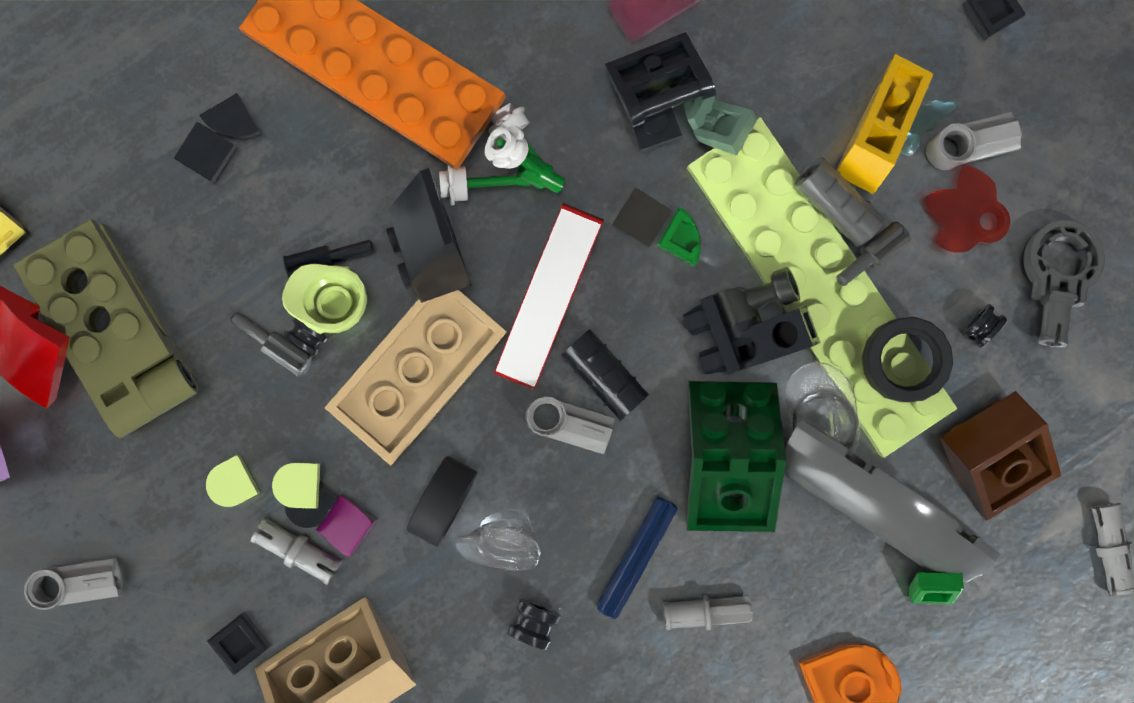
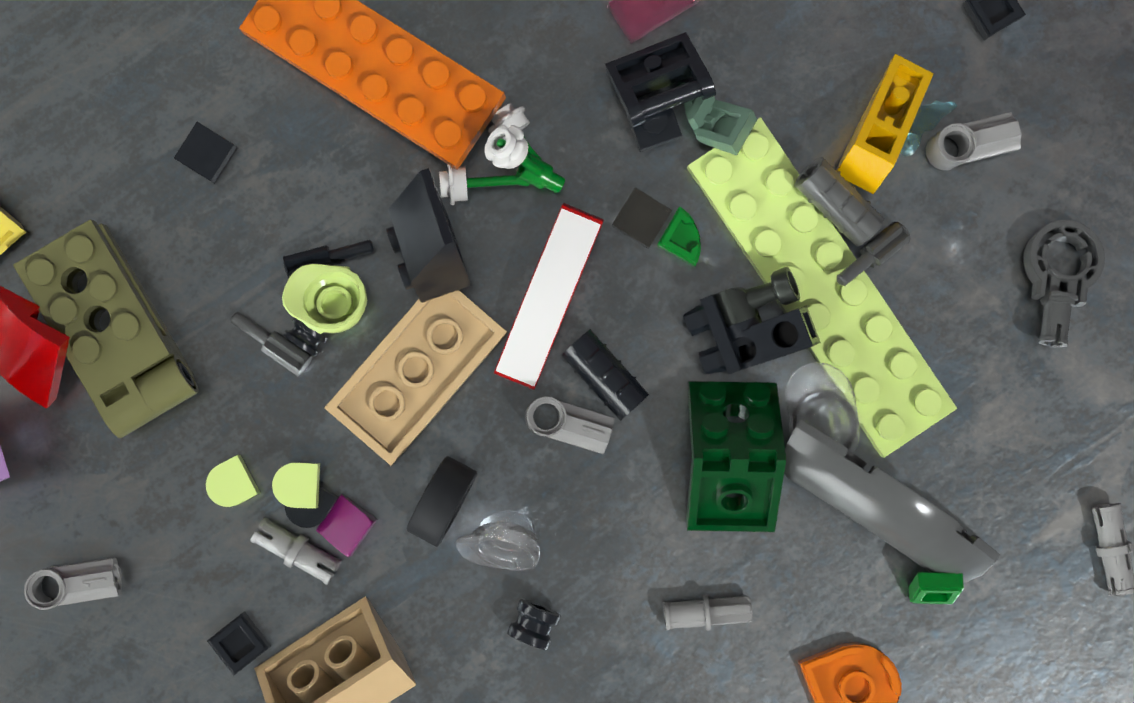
(231, 119): black tile -> none
(637, 558): dark blue axle -> none
(940, 350): black tyre -> none
(961, 211): clear red plate -> none
(984, 325): black bush -> none
(1002, 454): reddish brown slope -> none

